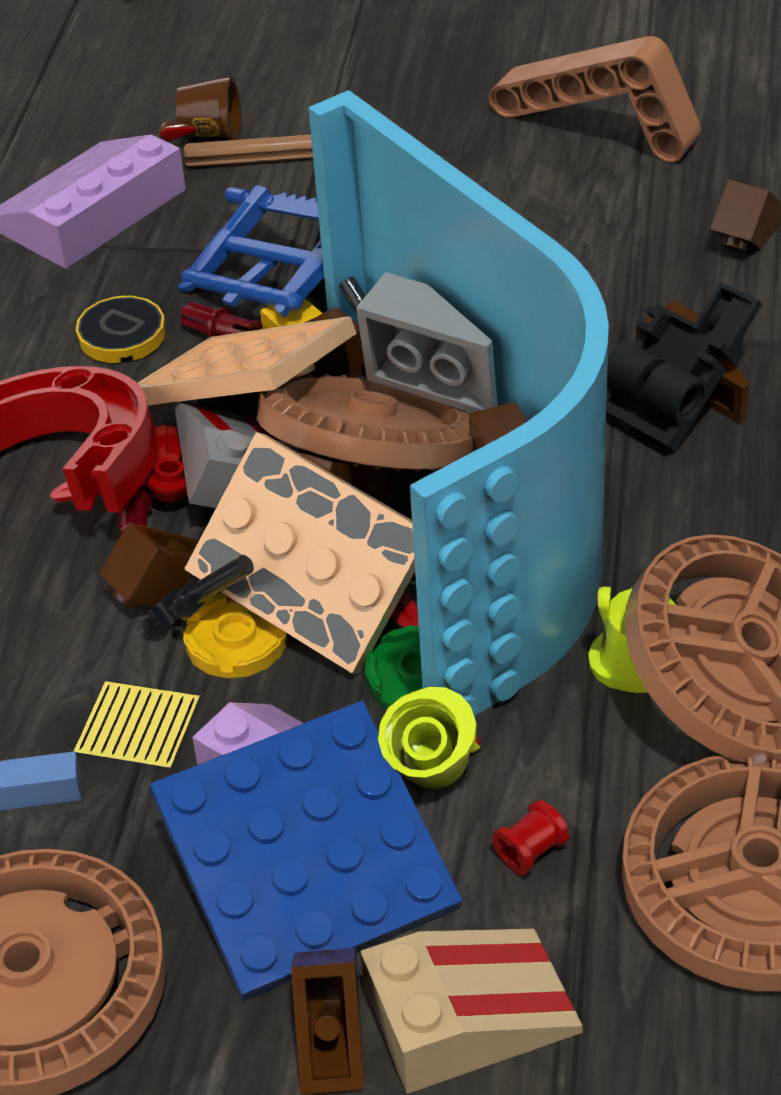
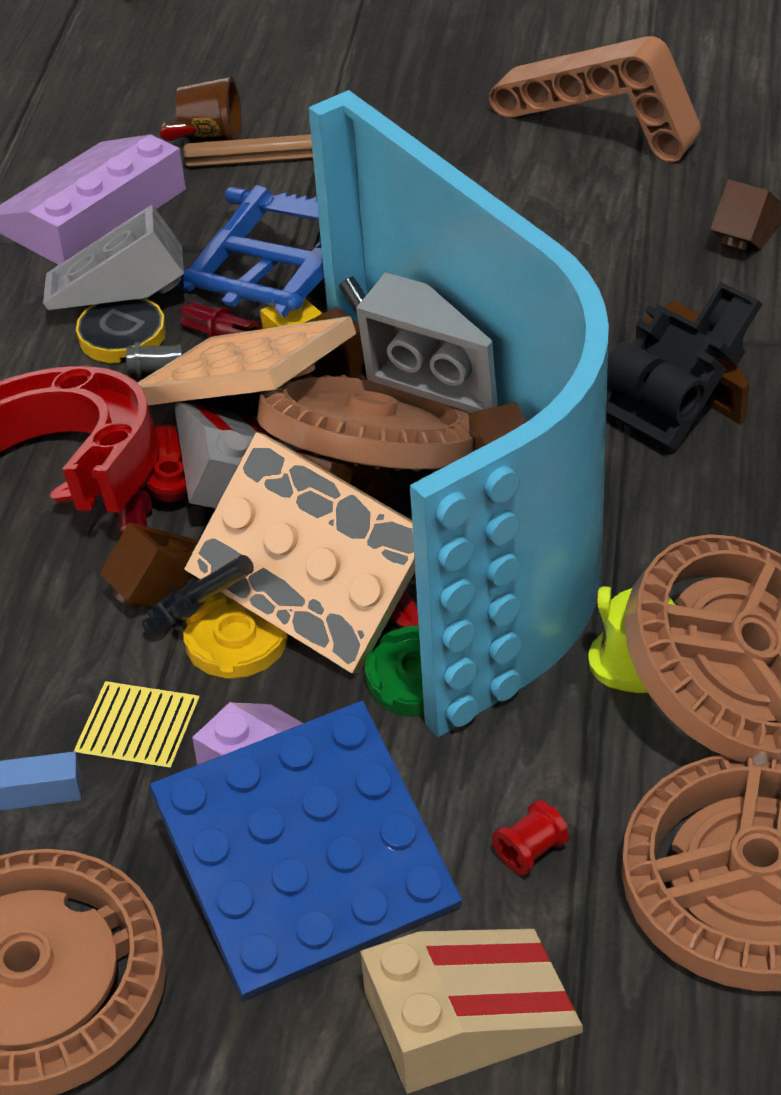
(119, 266): none -> light grey slope
(150, 358): none -> dark grey pin
(327, 1020): reddish brown slope -> none
(429, 736): neon yellow hat -> none

